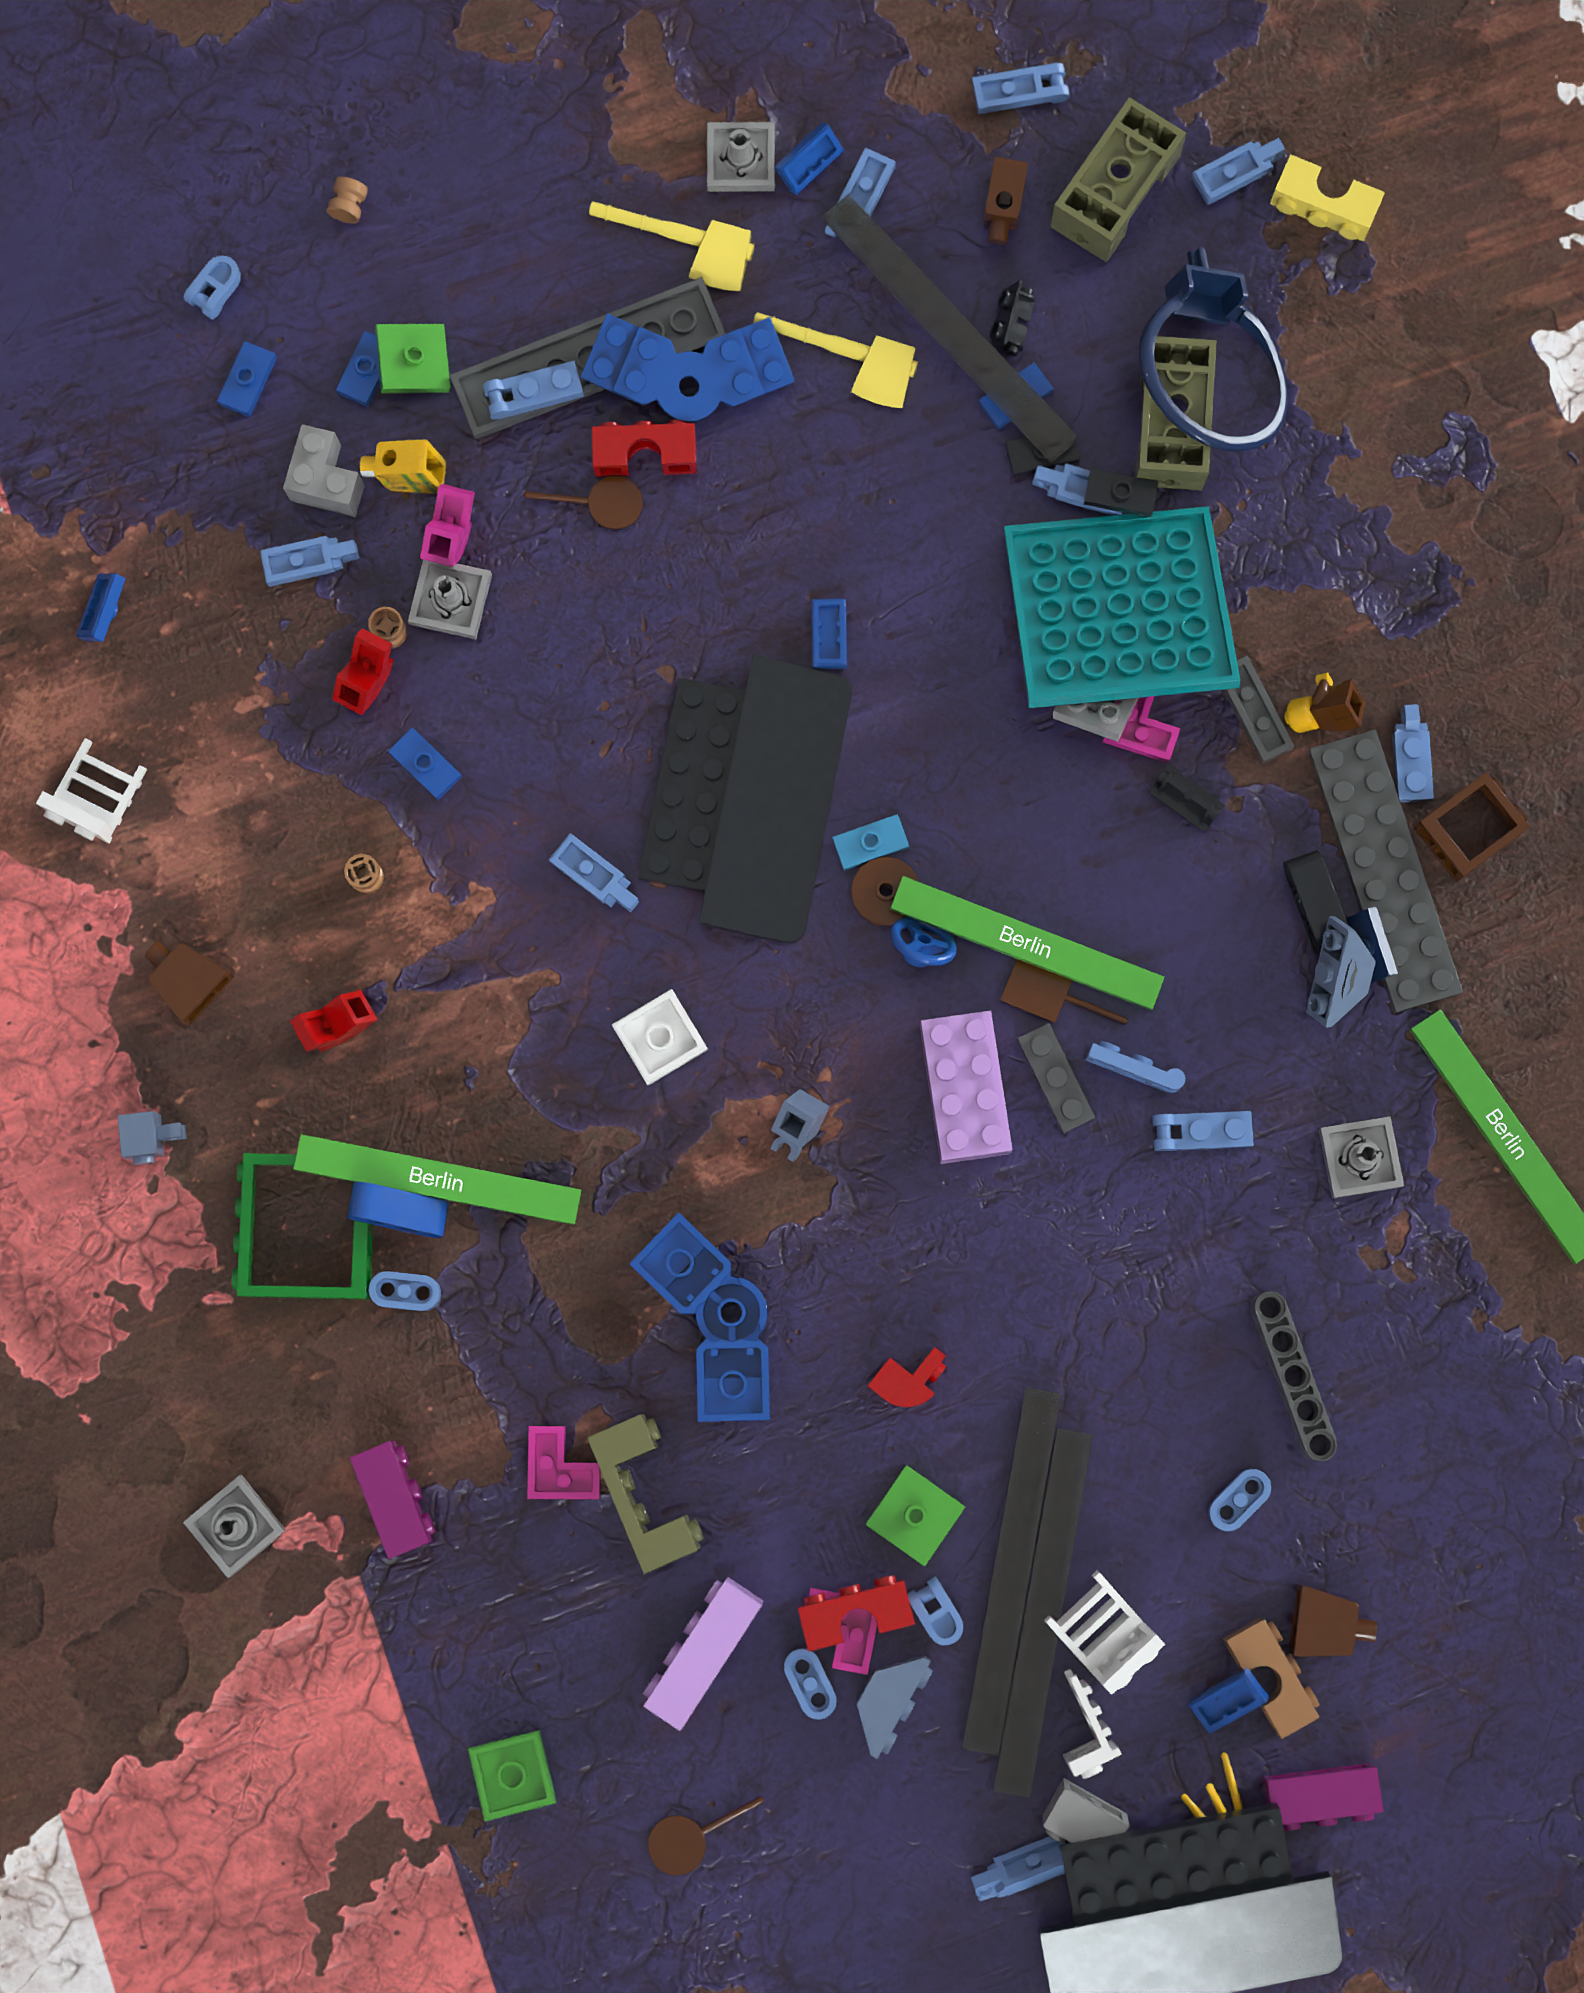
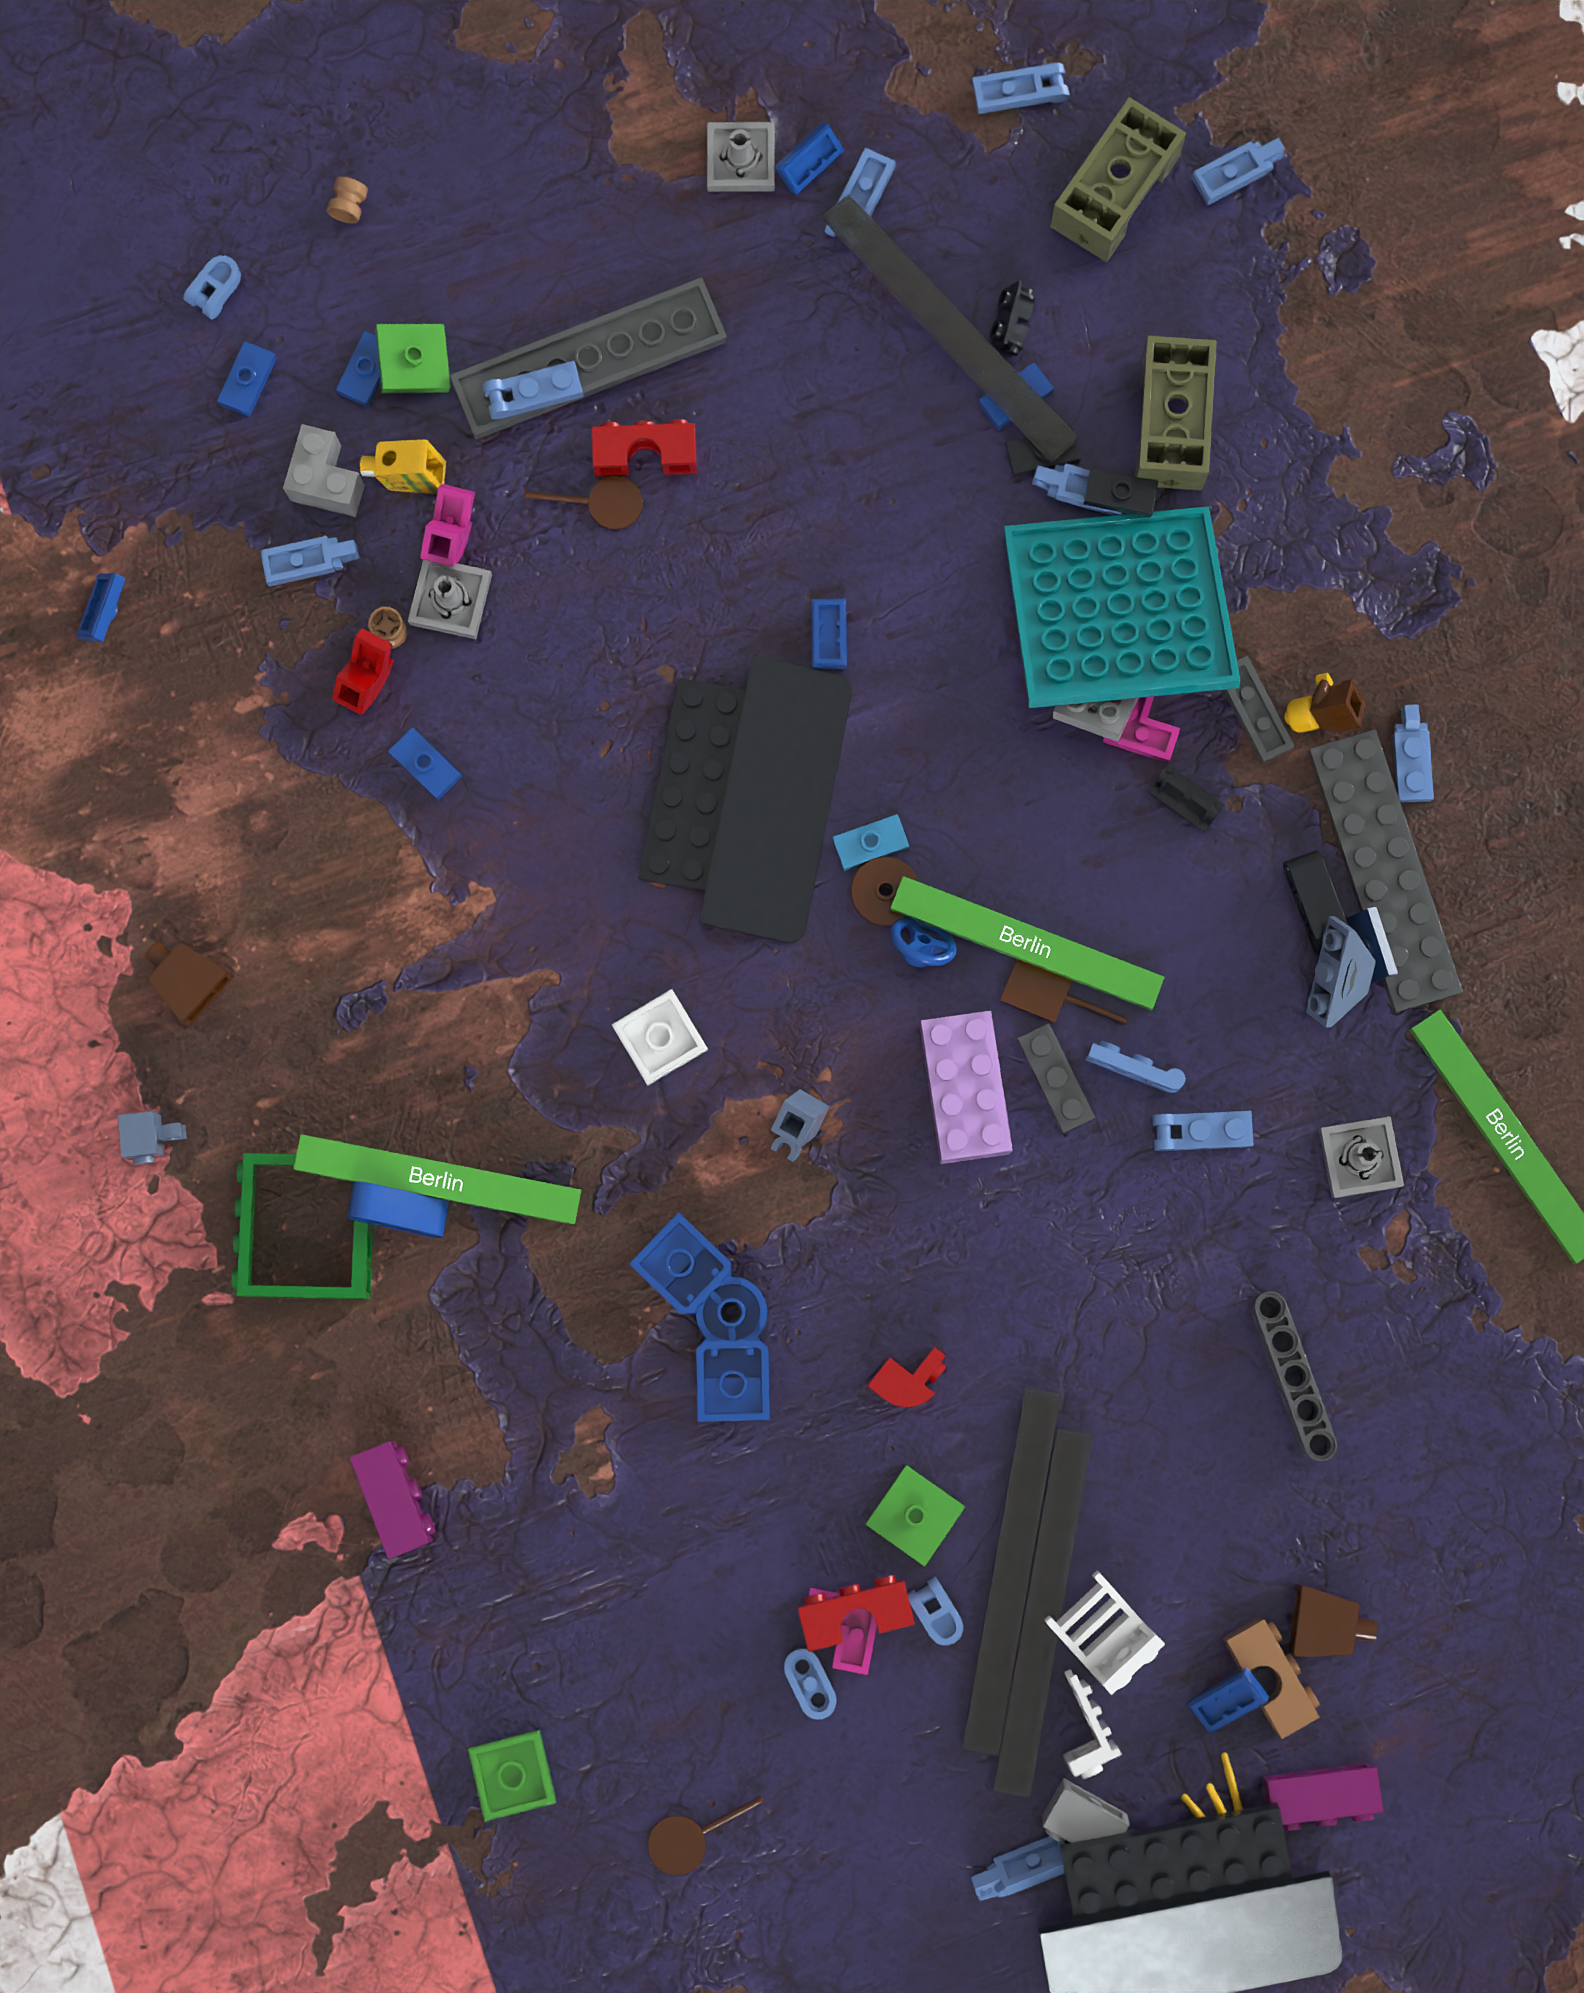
(87, 817): white plate -> none
(234, 1526): light grey plate -> none
(335, 1022): red brick -> none
(366, 879): medium nougat wheel -> none
(405, 1291): medium blue plate -> none
(549, 1473): dark pink plate -> none
(593, 873): medium blue hinge -> none
(649, 370): blue plate -> none
(664, 1542): olive plate -> none
(703, 1653): lavender brick -> none
(721, 251): light yellow piece -> none
(885, 363): light yellow piece -> none
(888, 1699): sand blue slope -> none
(1005, 189): reddish brown torso -> none
(1213, 298): dark blue brick -> none
(1238, 1499): medium blue plate -> none
(1300, 195): light yellow arch -> none
(1446, 849): reddish brown window -> none

